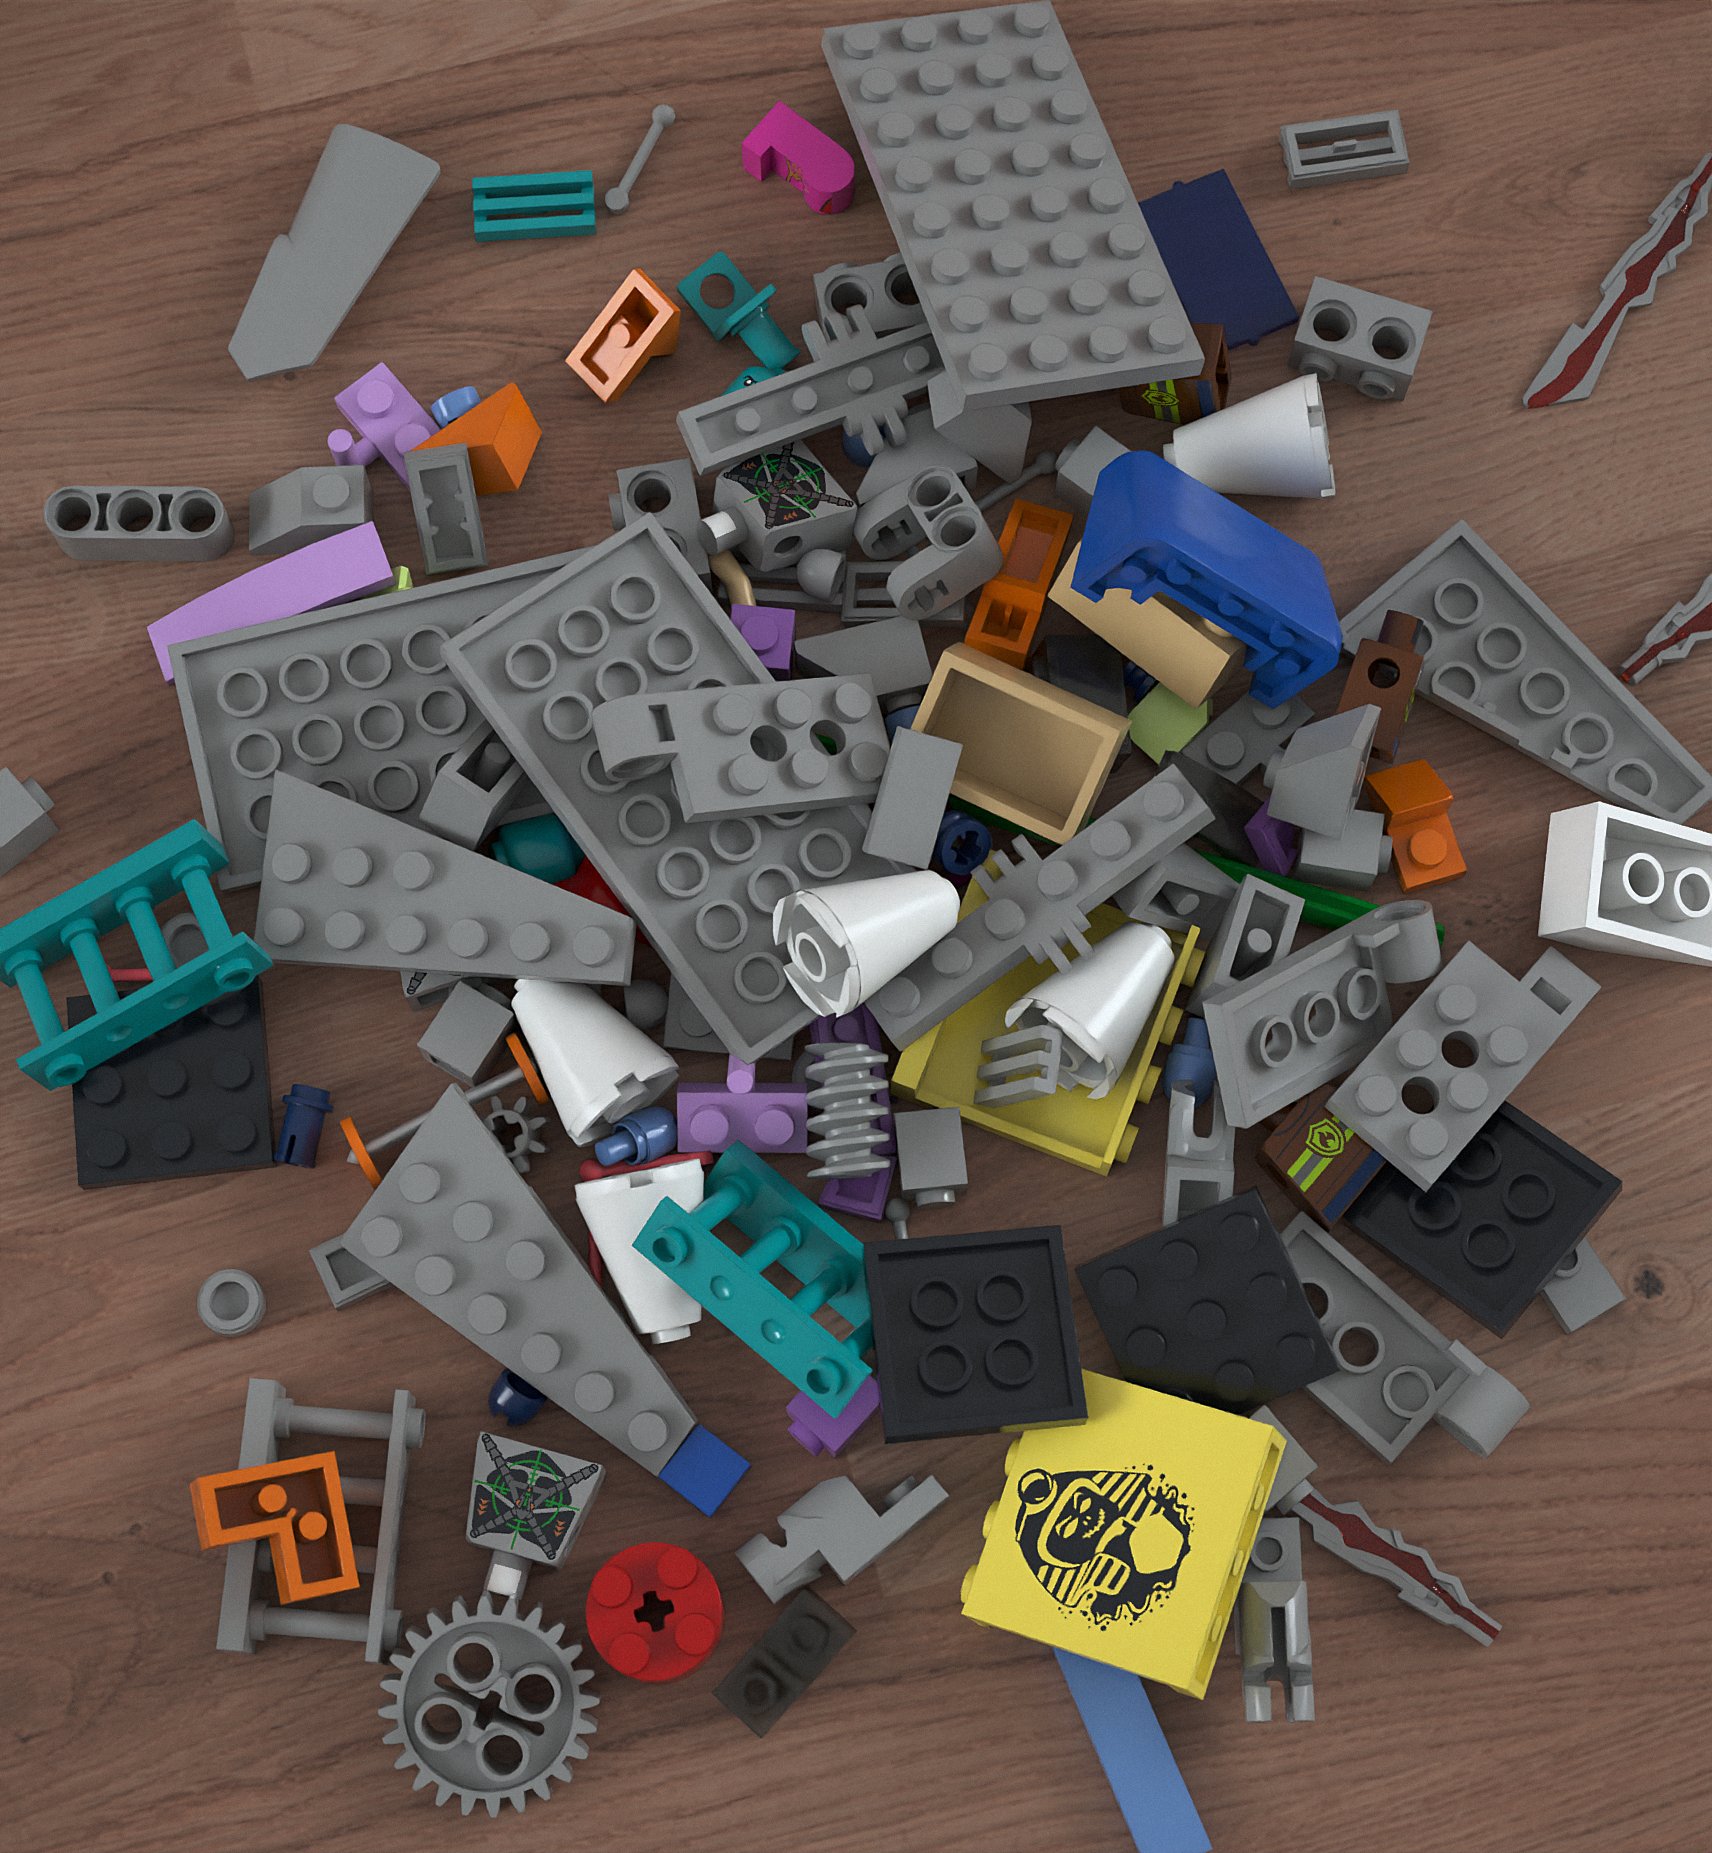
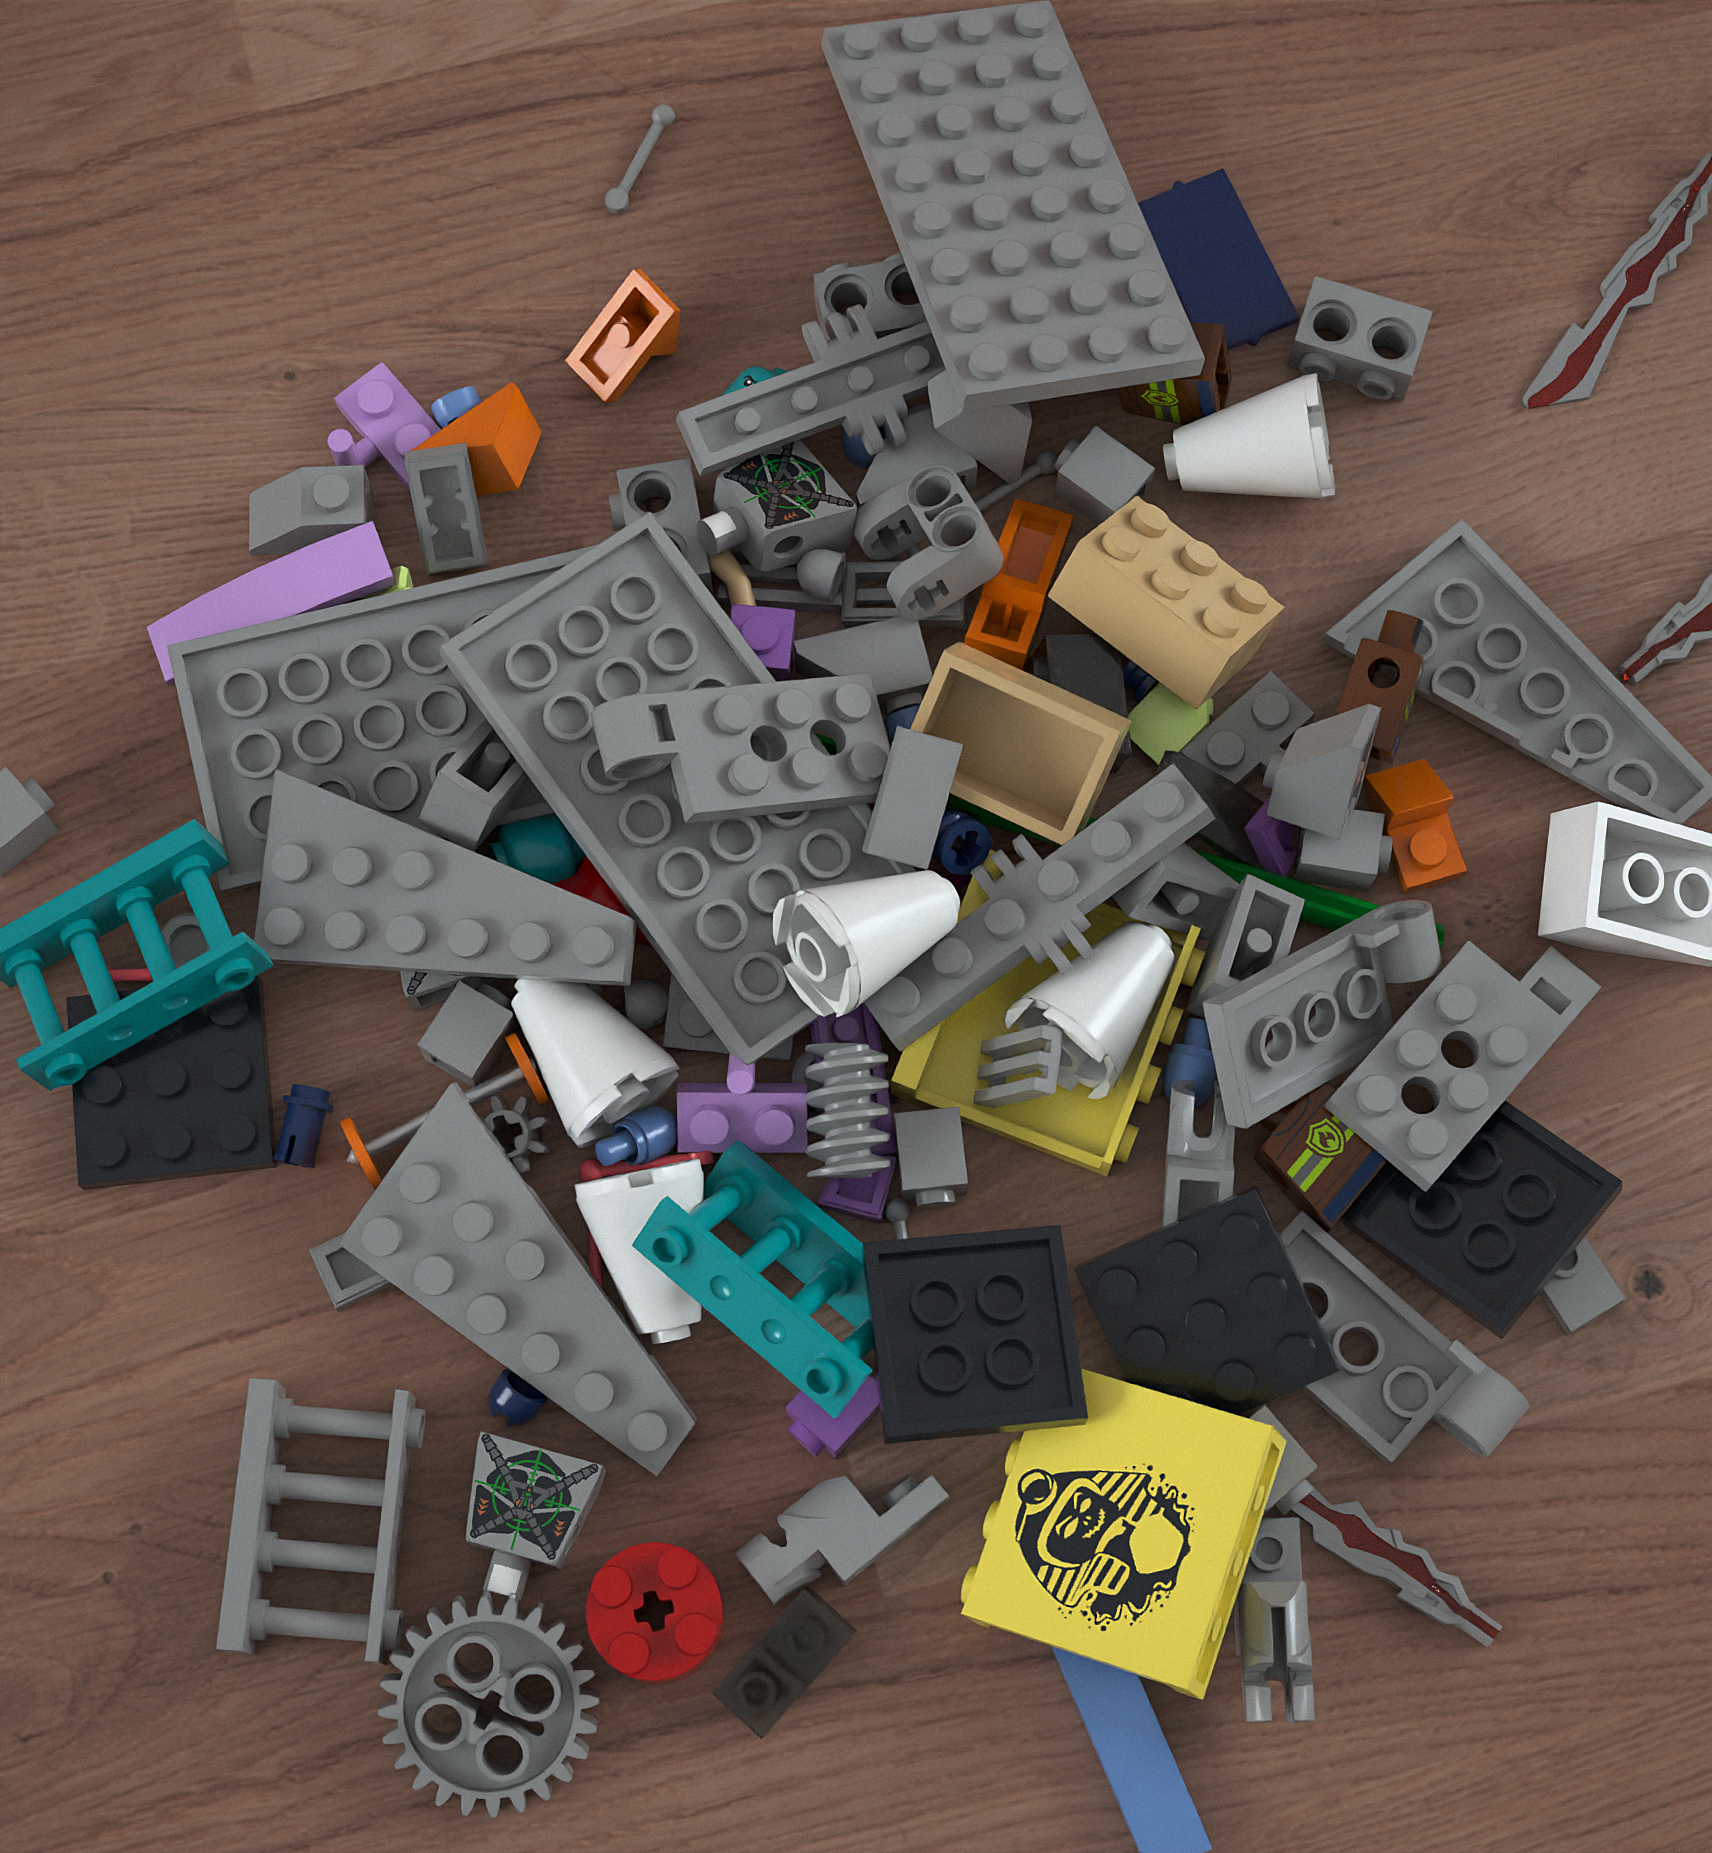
(117, 506): light grey beam -> none
(231, 1303): light grey tile -> none
(294, 1506): orange brick -> none
(338, 239): light grey panel -> none
(534, 196): teal tile -> none
(704, 1471): blue tile -> none
(743, 316): teal bracket -> none
(801, 157): dark pink leg -> none
(1176, 536): blue windscreen -> none
(1344, 170): light grey tile -> none

